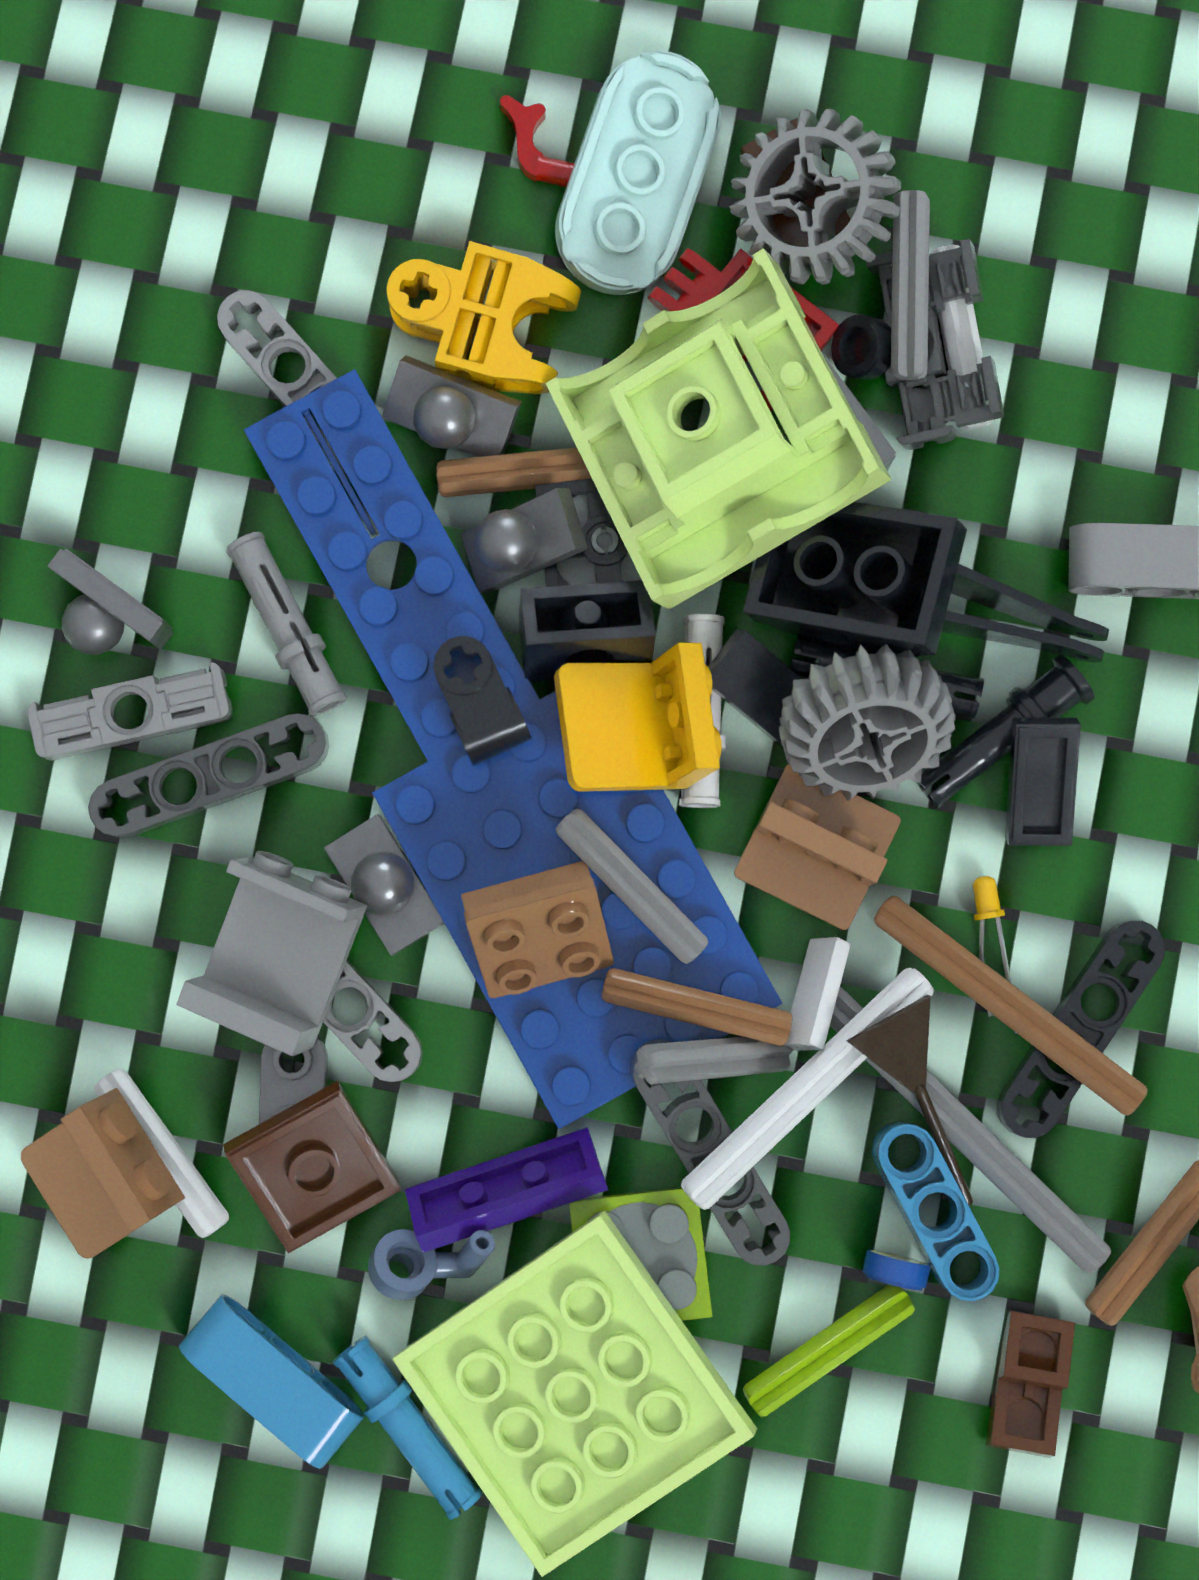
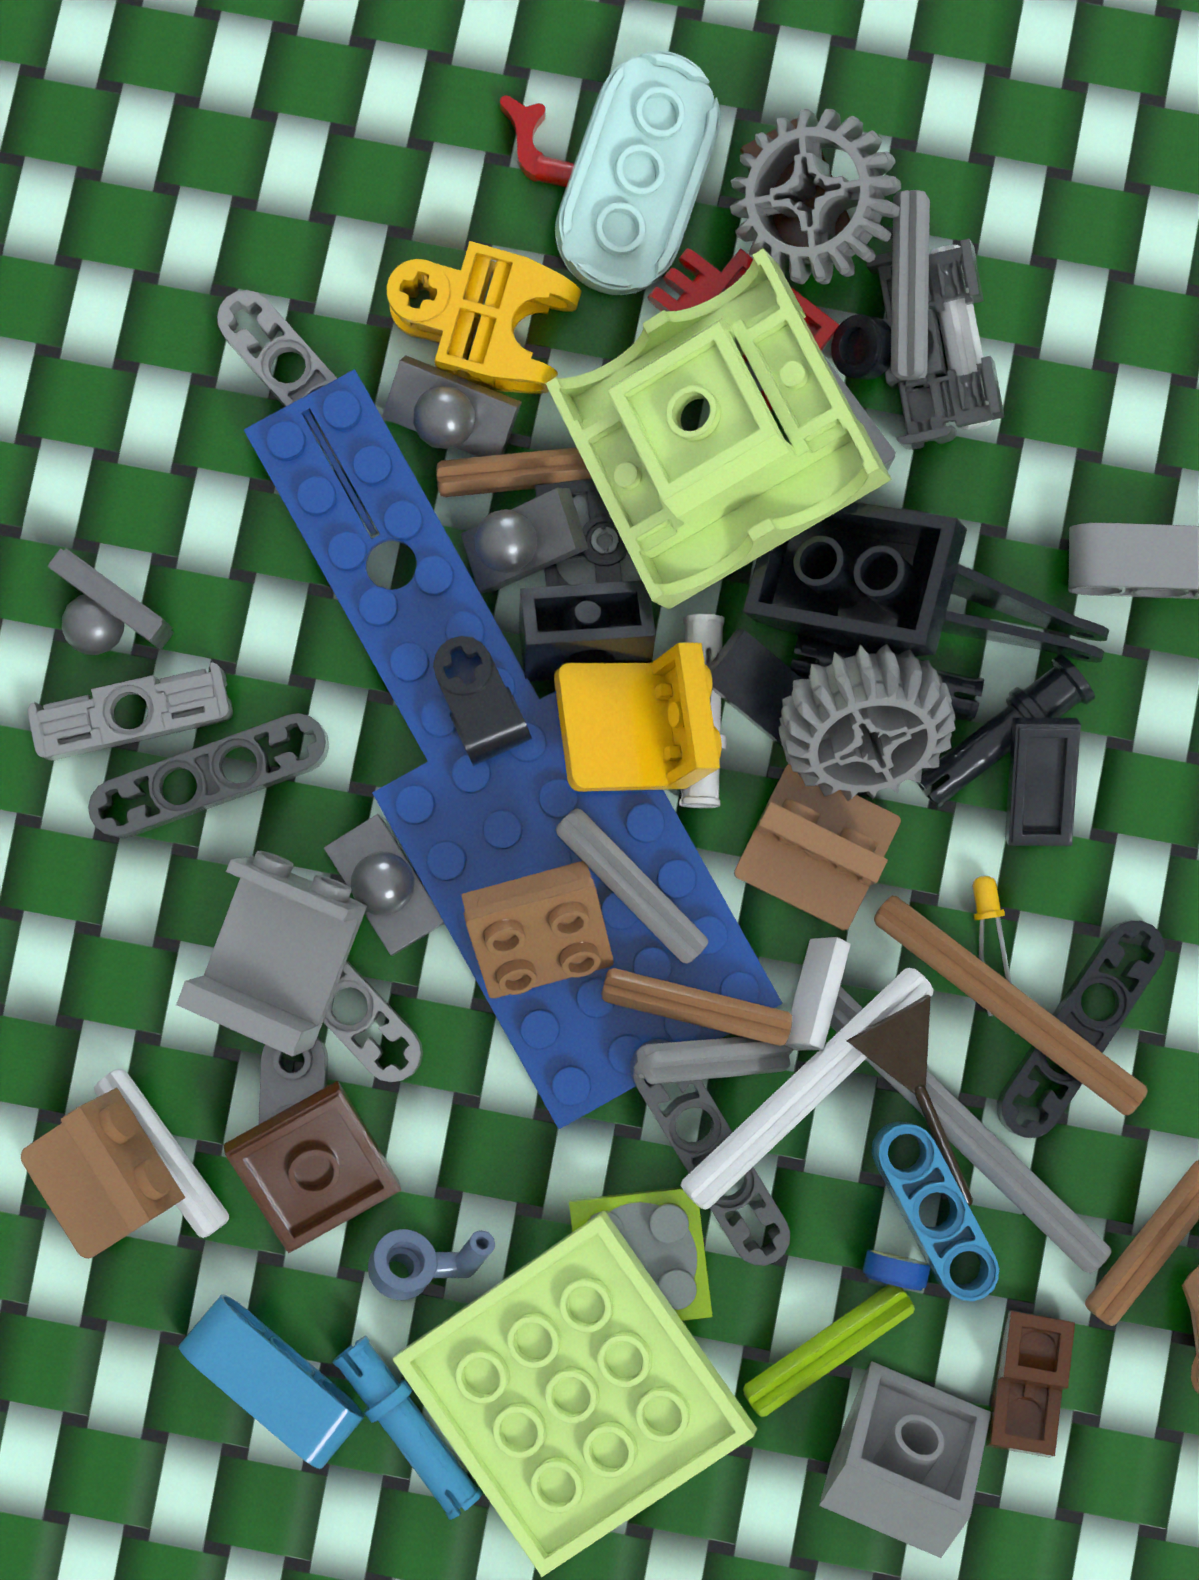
(298, 647): light grey pin -> none
(505, 1189): dark purple plate -> none
(907, 1460): none -> light grey slope

